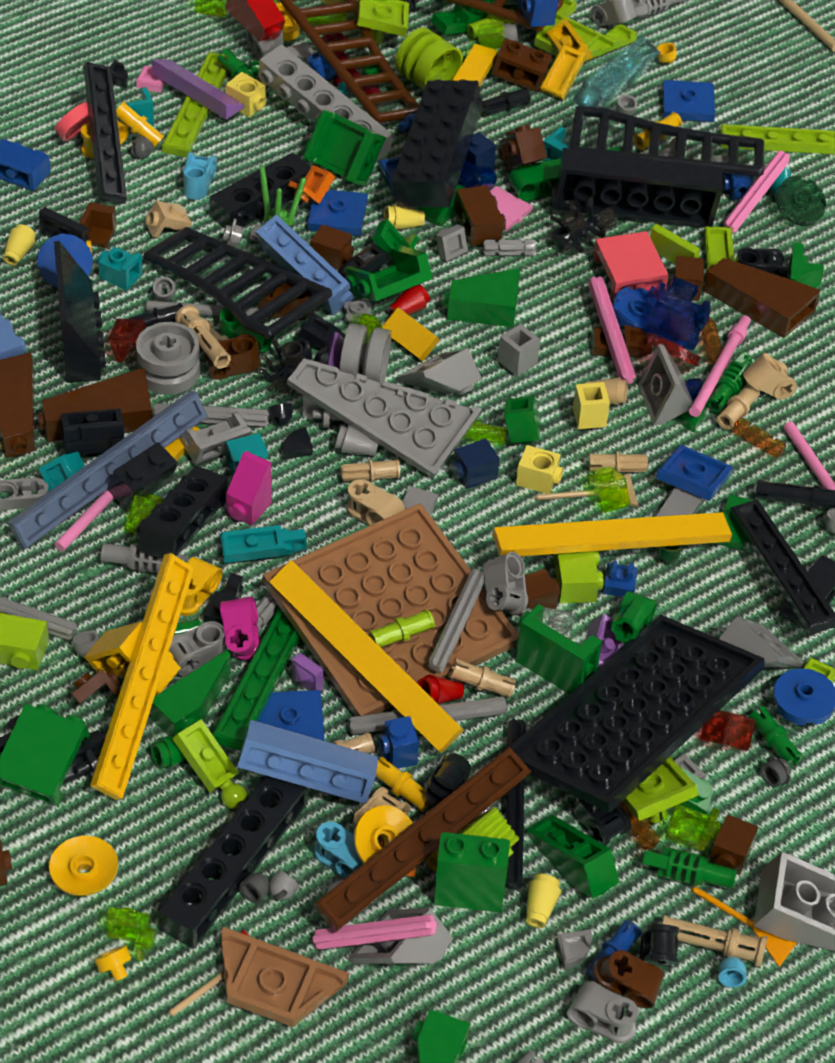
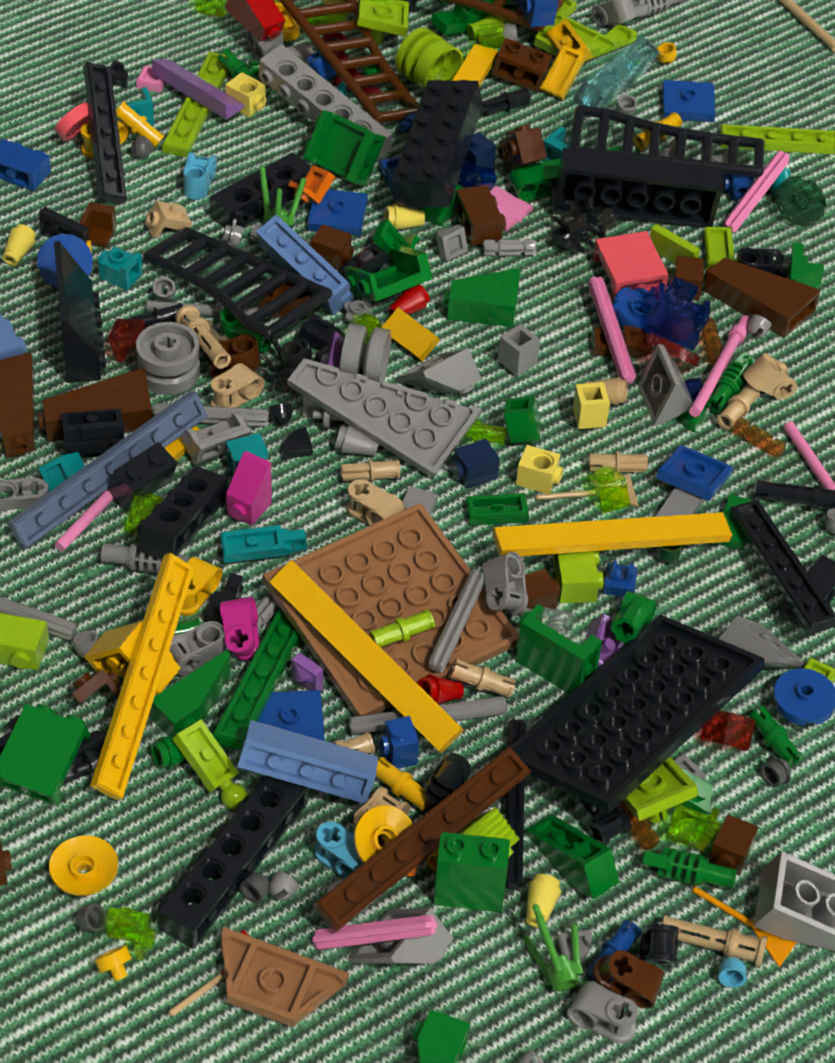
(94, 914): none -> dark grey hinge
(236, 387): none -> tan piece
(499, 512): none -> green tile
(562, 972): none -> bright green plant
(758, 326): none -> light grey hinge

